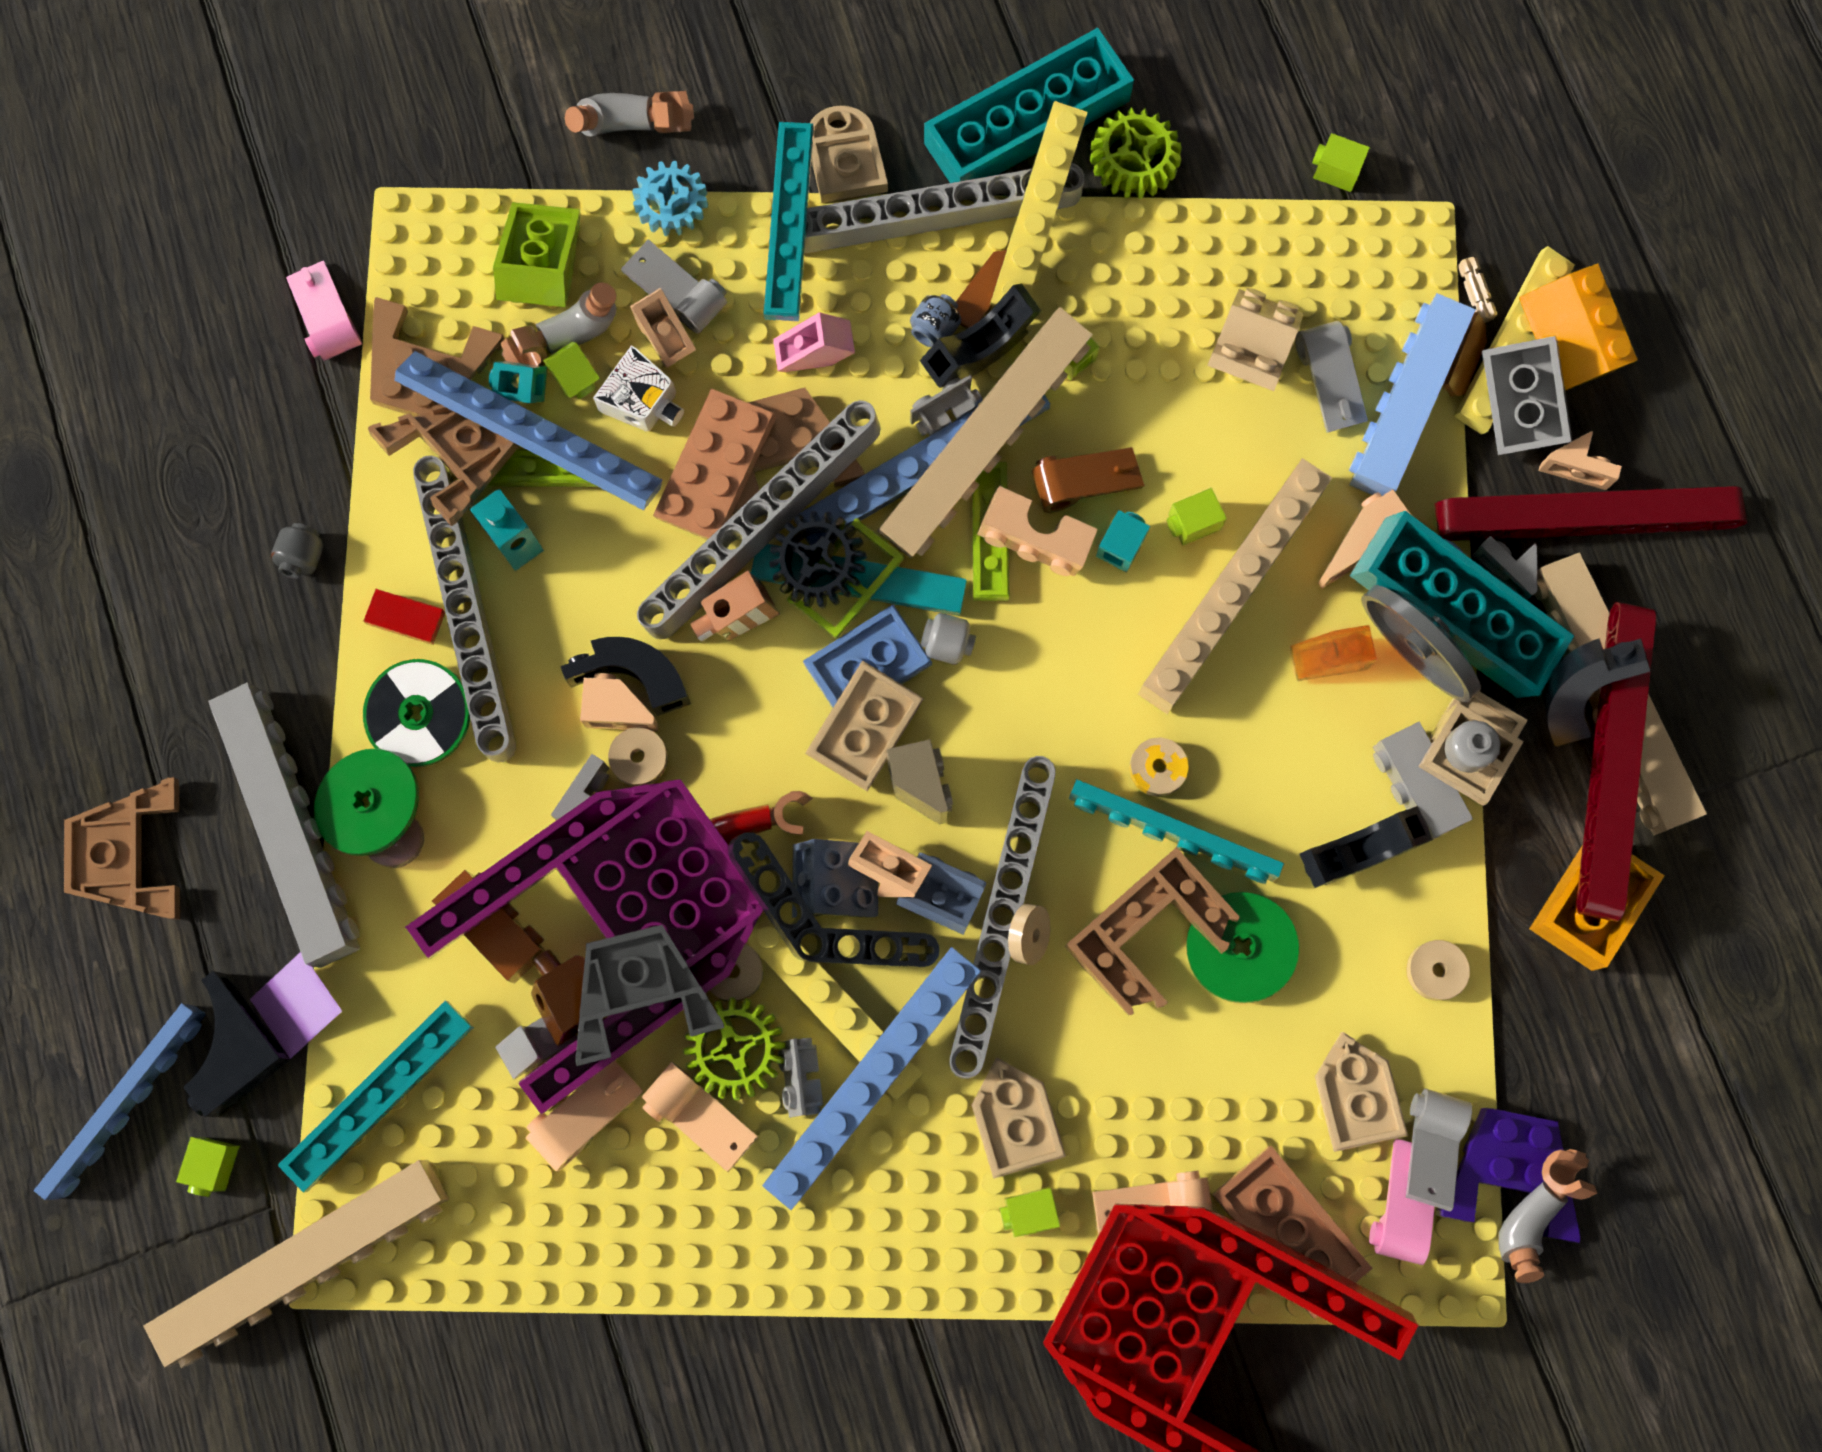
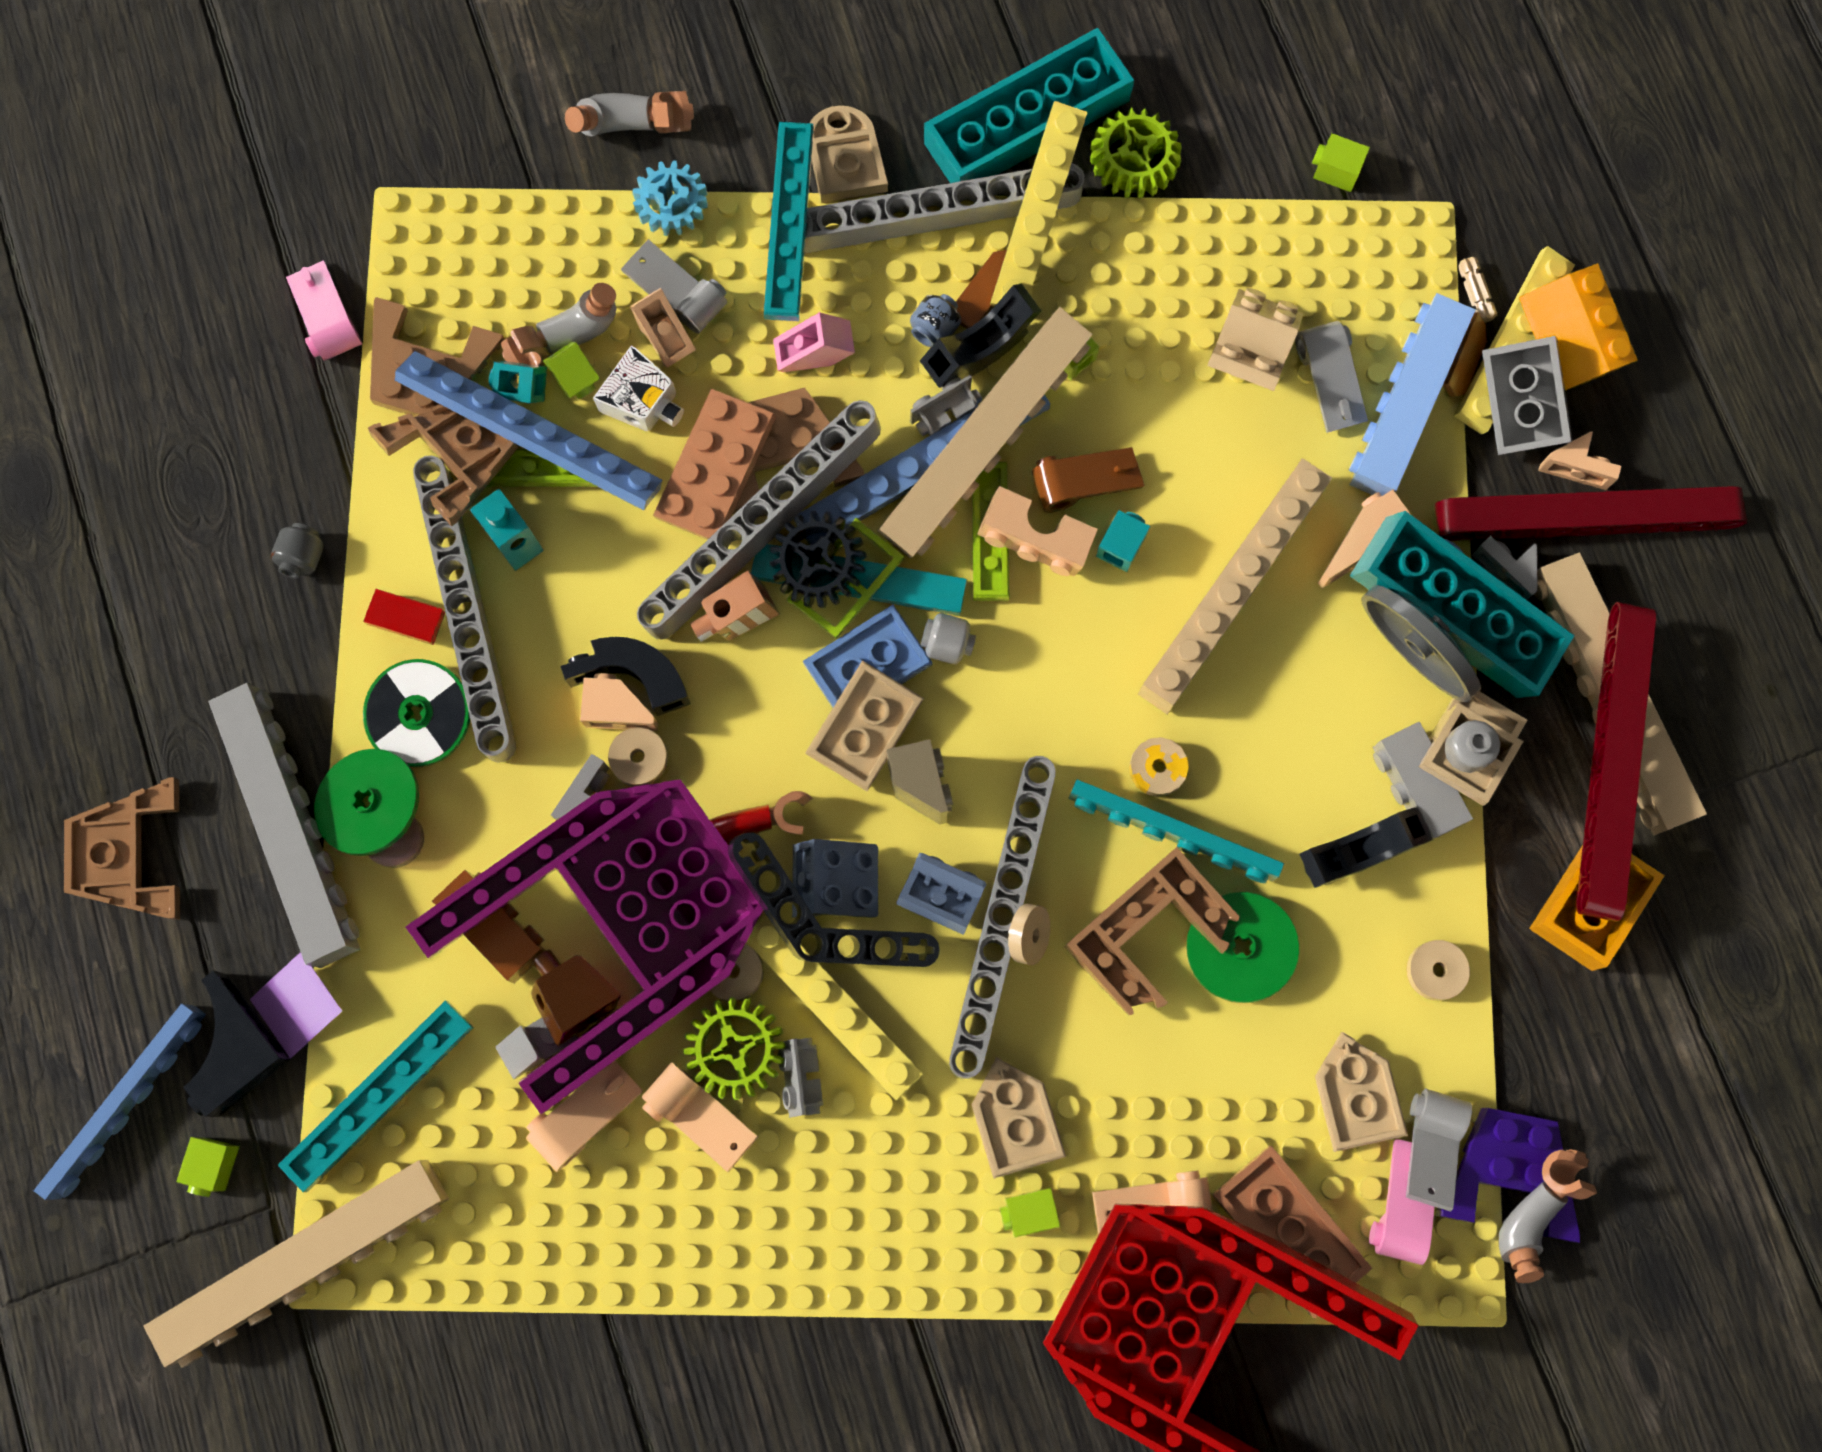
(537, 255): lime slope -> none
(633, 974): dark grey wing -> none
(871, 1078): medium blue plate -> none
(895, 869): light nougat slope -> none
(1196, 517): lime brick -> none
(1334, 653): clear orange slope -> none
(1579, 677): black arch -> none

